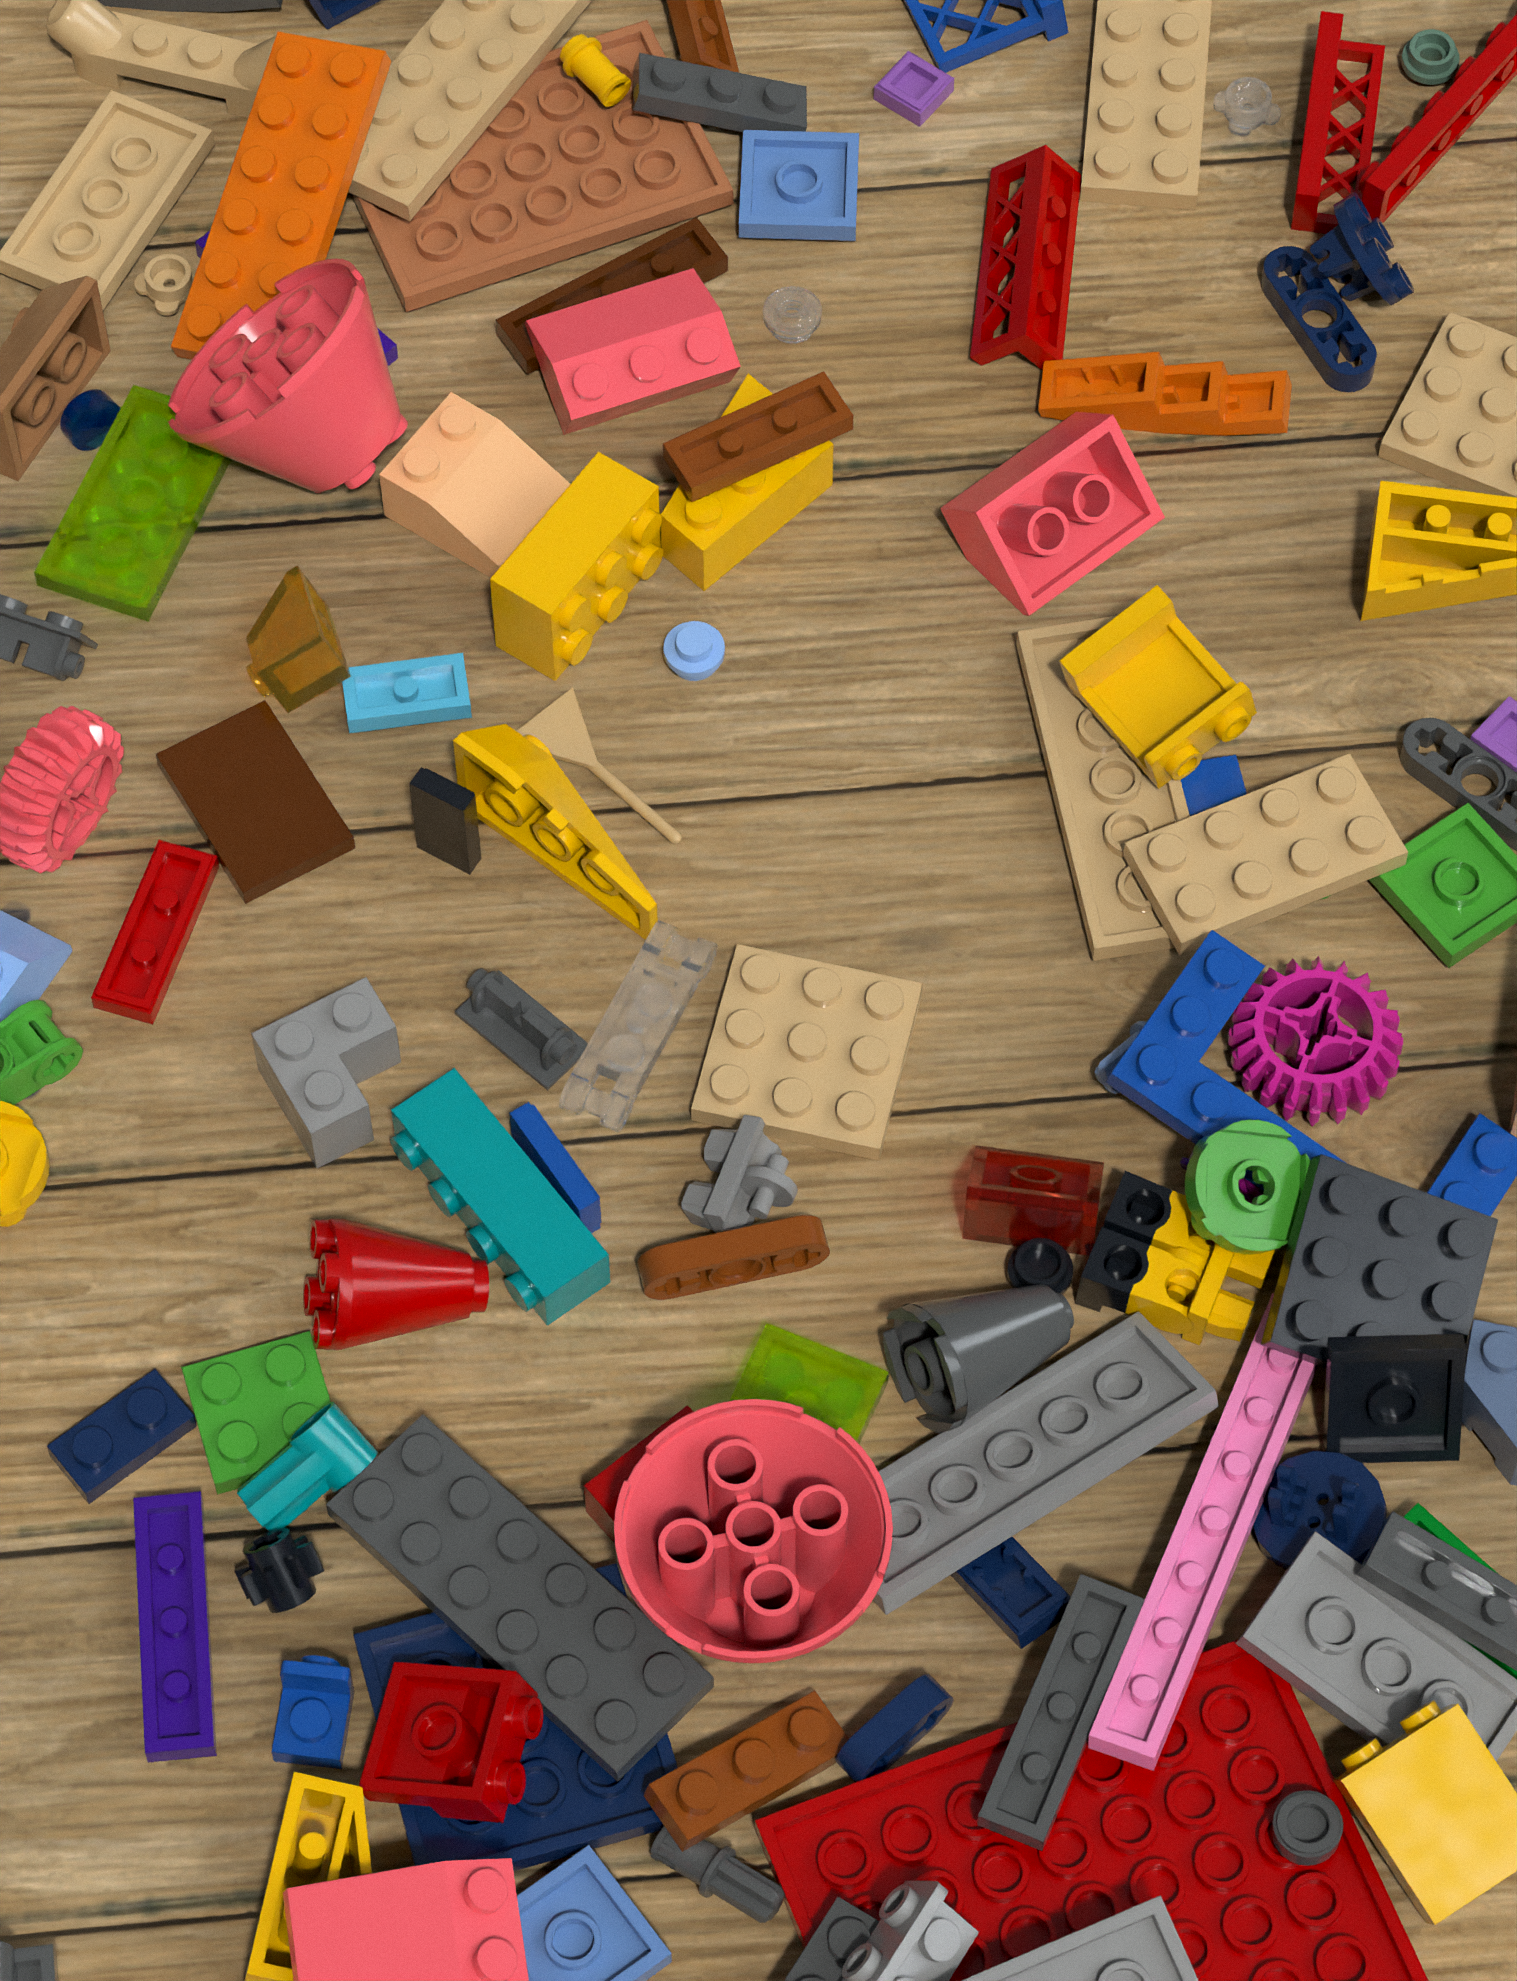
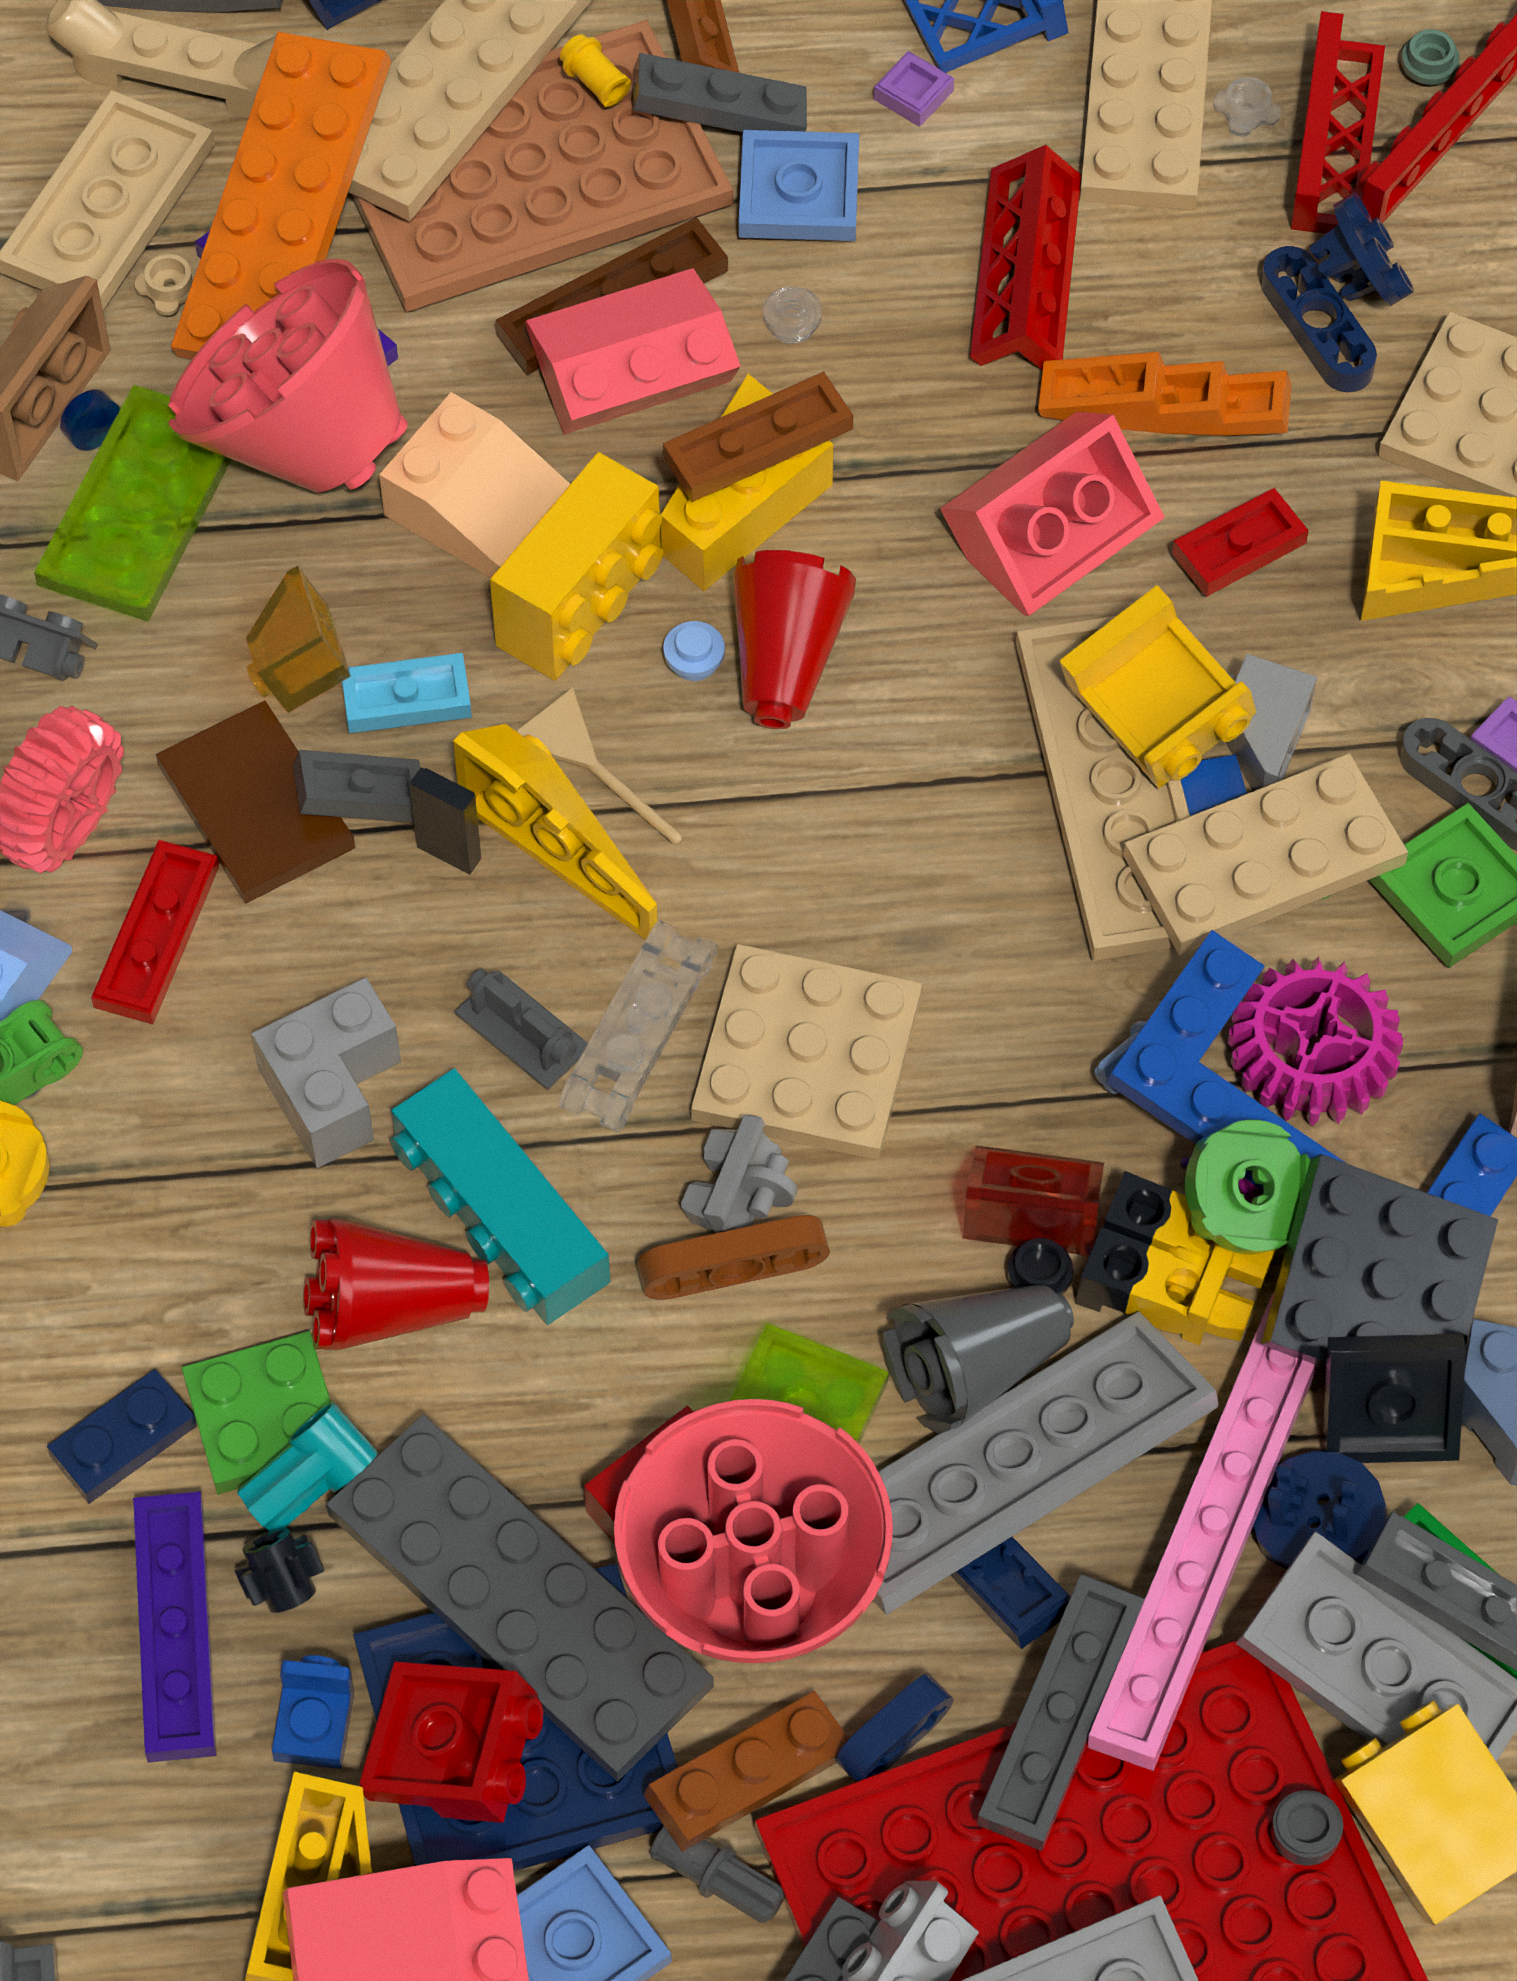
(354, 785): none -> dark grey plate
(556, 1164): blue tile -> none
(786, 630): none -> red cone
(1240, 542): none -> red plate
(1282, 706): none -> light grey slope

